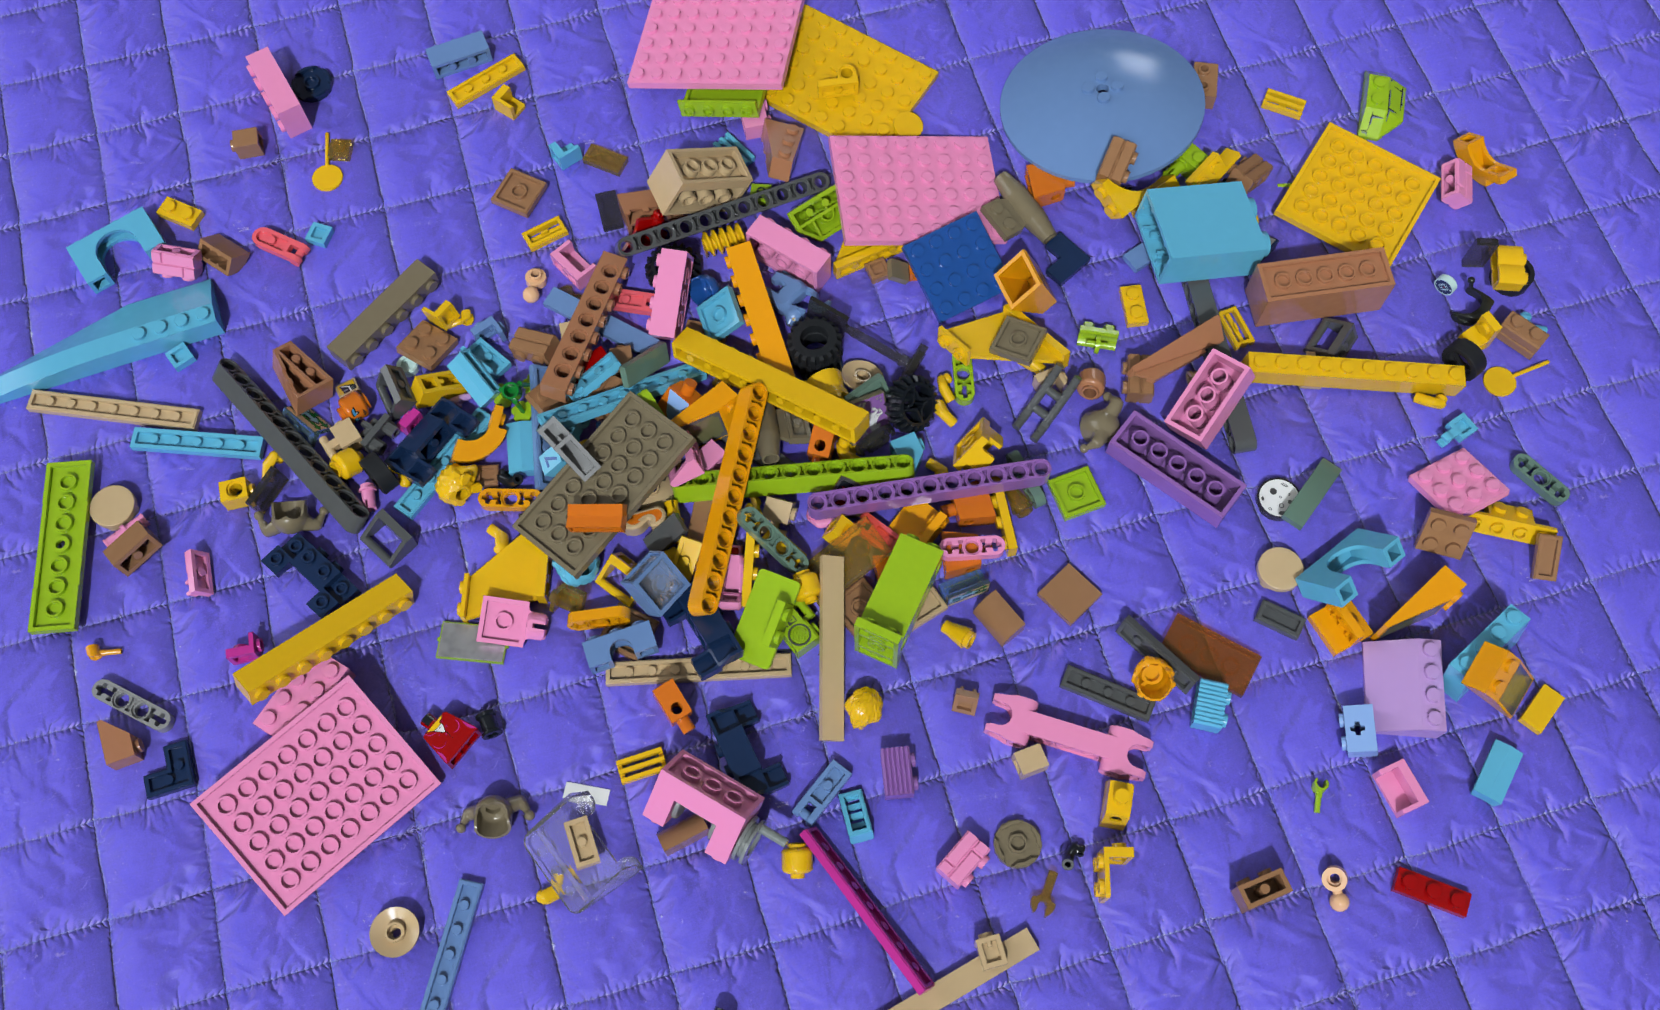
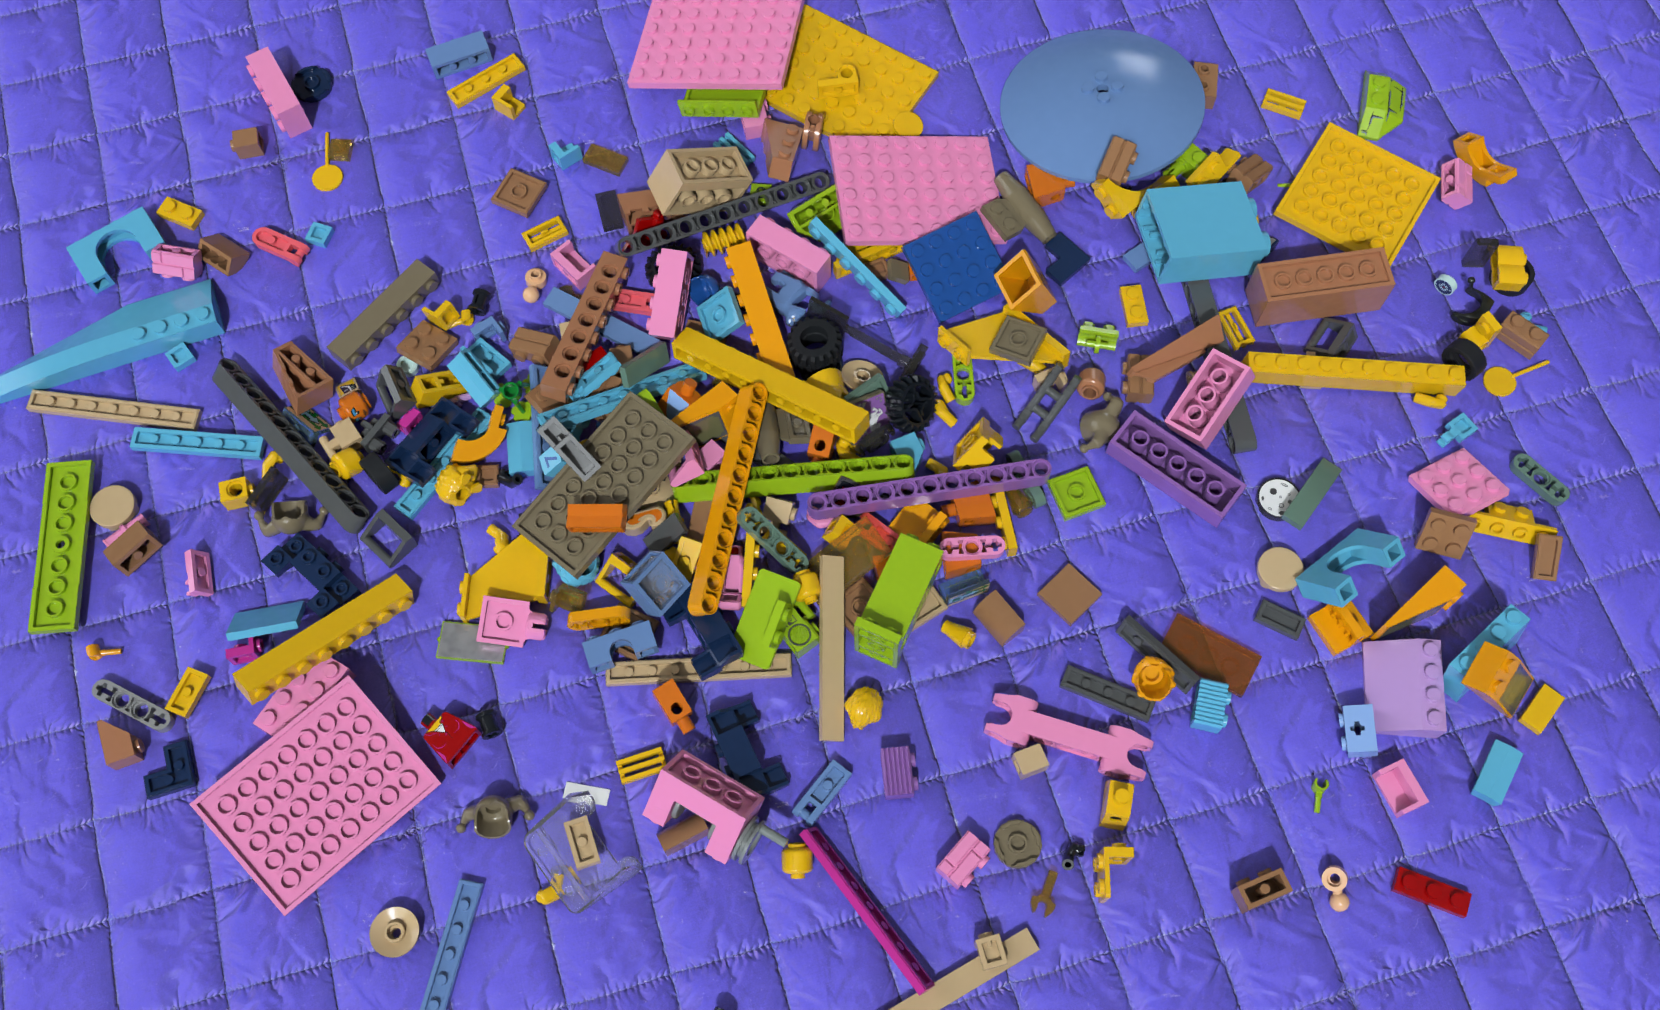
(188, 692): none -> yellow plate
(266, 620): none -> medium azure tile
(368, 495): bright pink pin -> none
(479, 301): none -> black bush
(494, 505): light orange beam -> none
(812, 130): none -> nougat head
(851, 262): none -> medium azure plate
(858, 831): medium azure slope -> none
(965, 701): medium nougat tile -> none

